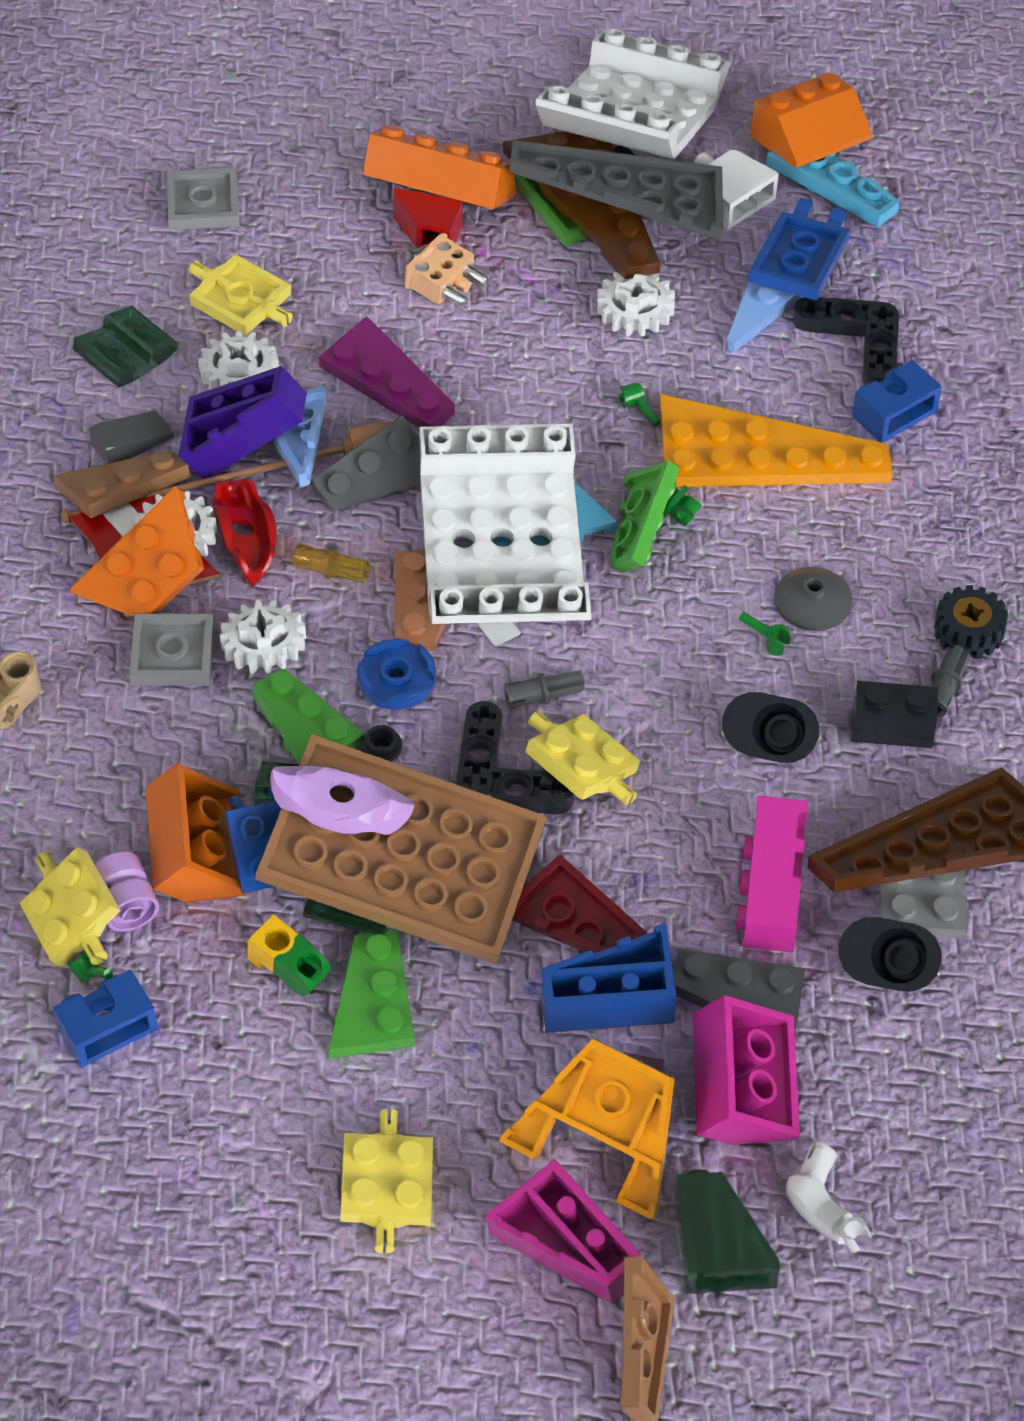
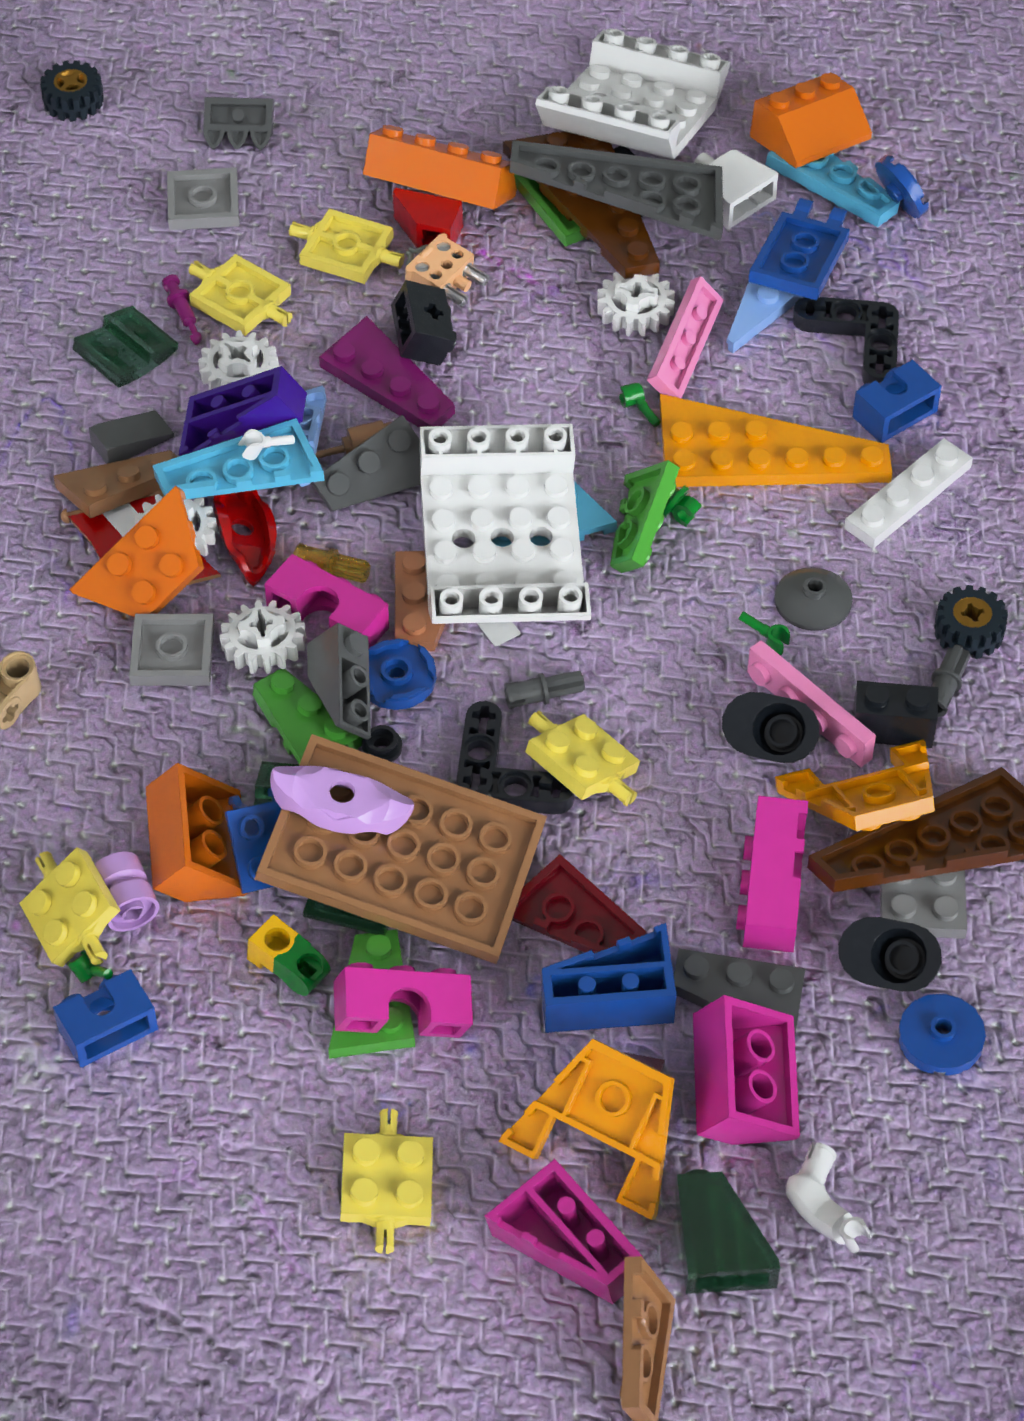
(72, 90): none -> black wheel
(179, 300): none -> magenta piece
(224, 470): none -> medium azure wing
(237, 120): none -> dark grey plate
(257, 441): none -> white hand
(312, 589): none -> dark pink arch
(341, 677): none -> dark grey slope
(346, 245): none -> light yellow plate
(423, 323): none -> black brick
(437, 997): none -> dark pink arch
(685, 339): none -> bright pink plate
(835, 723): none -> bright pink plate
(871, 798): none -> light orange wing
(901, 186): none -> blue plate
(908, 493): none -> white plate
(938, 1051): none -> blue plate

